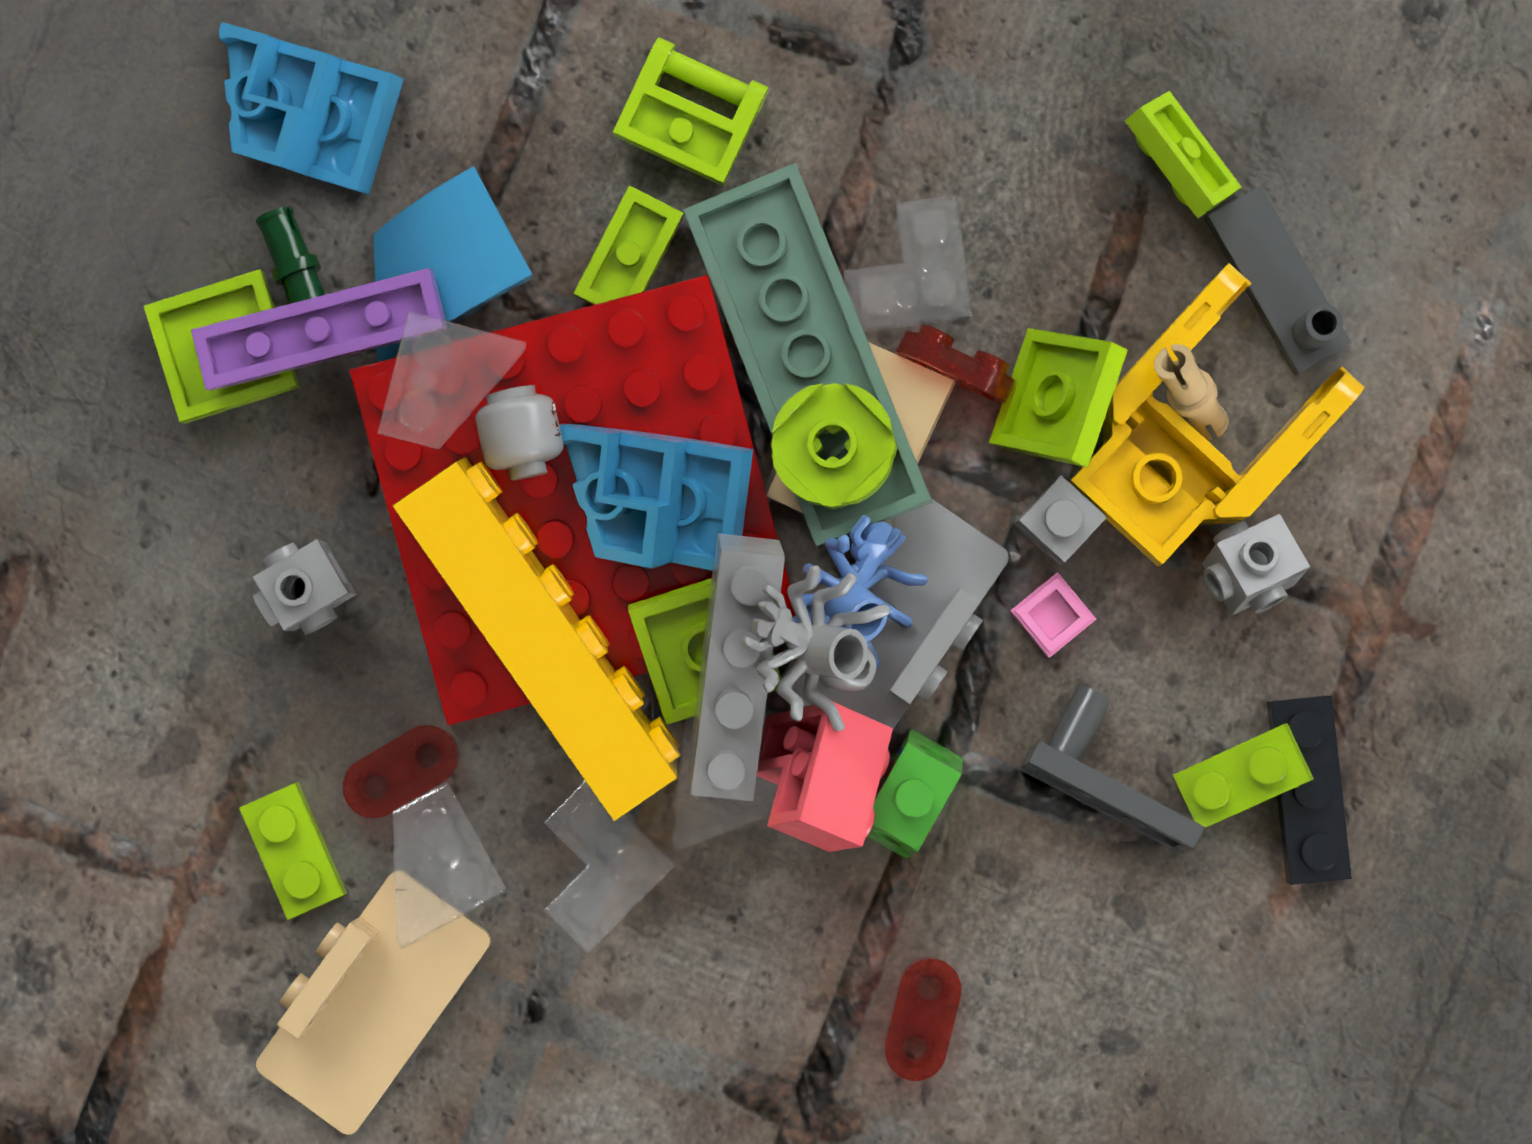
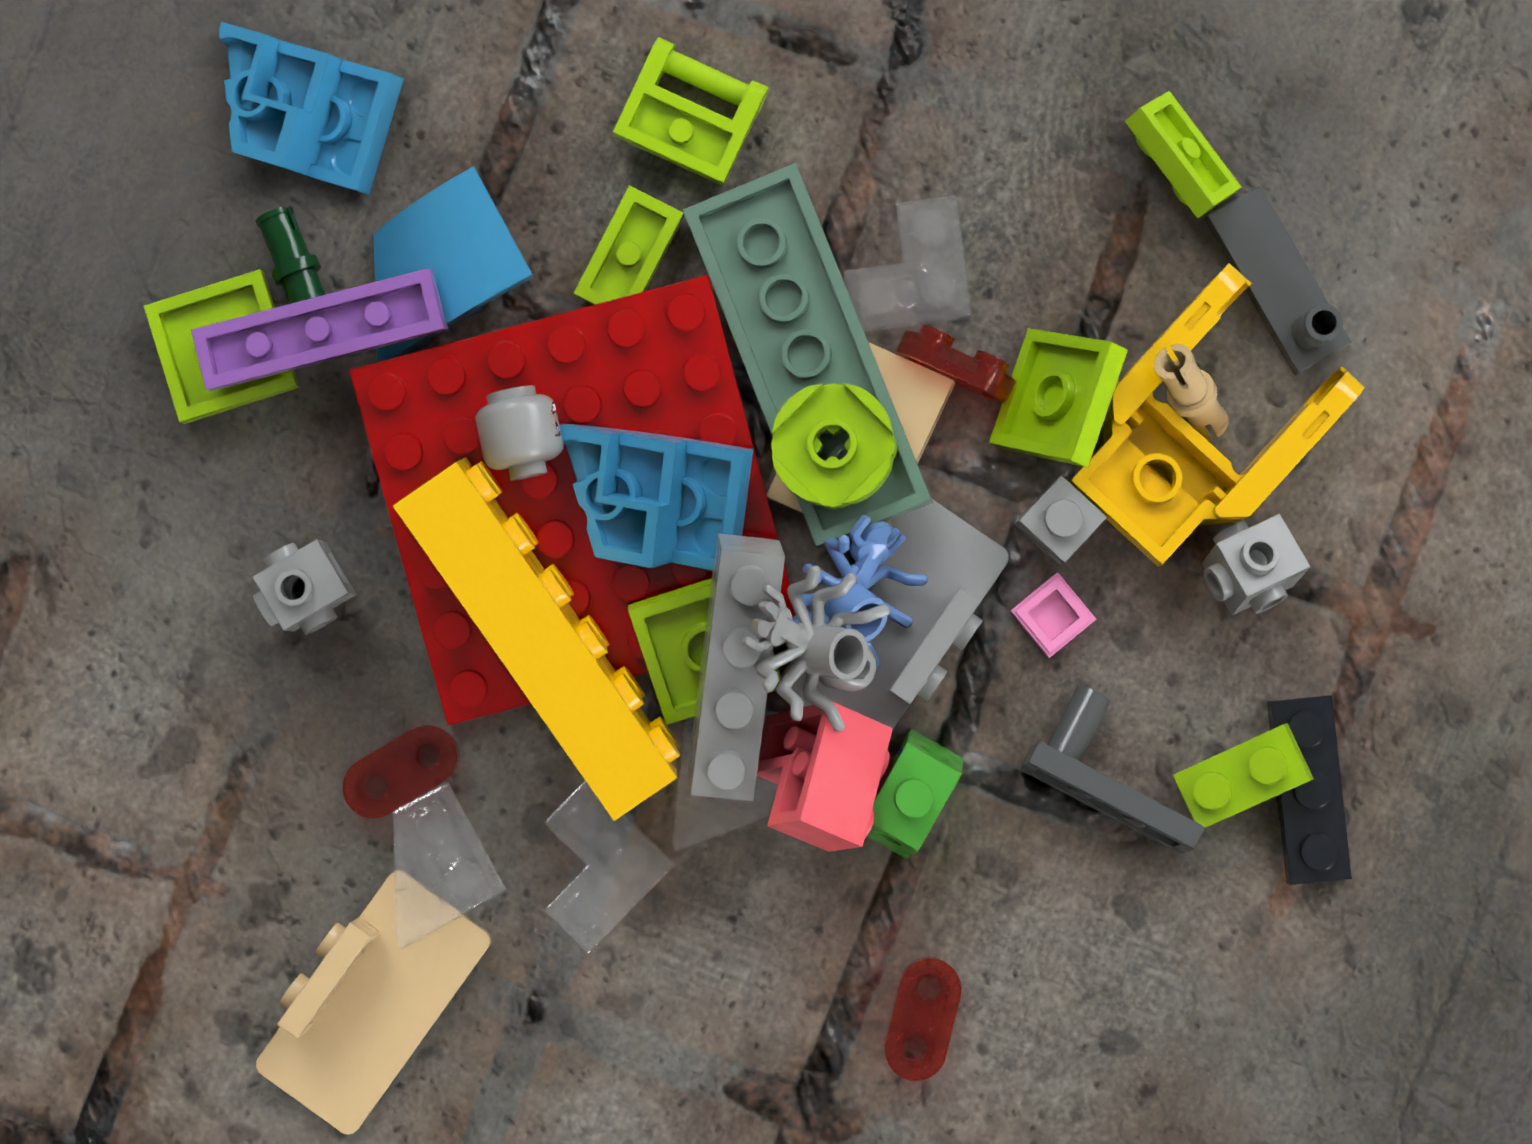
(293, 850): lime plate -> none
(442, 378): clear wing -> none

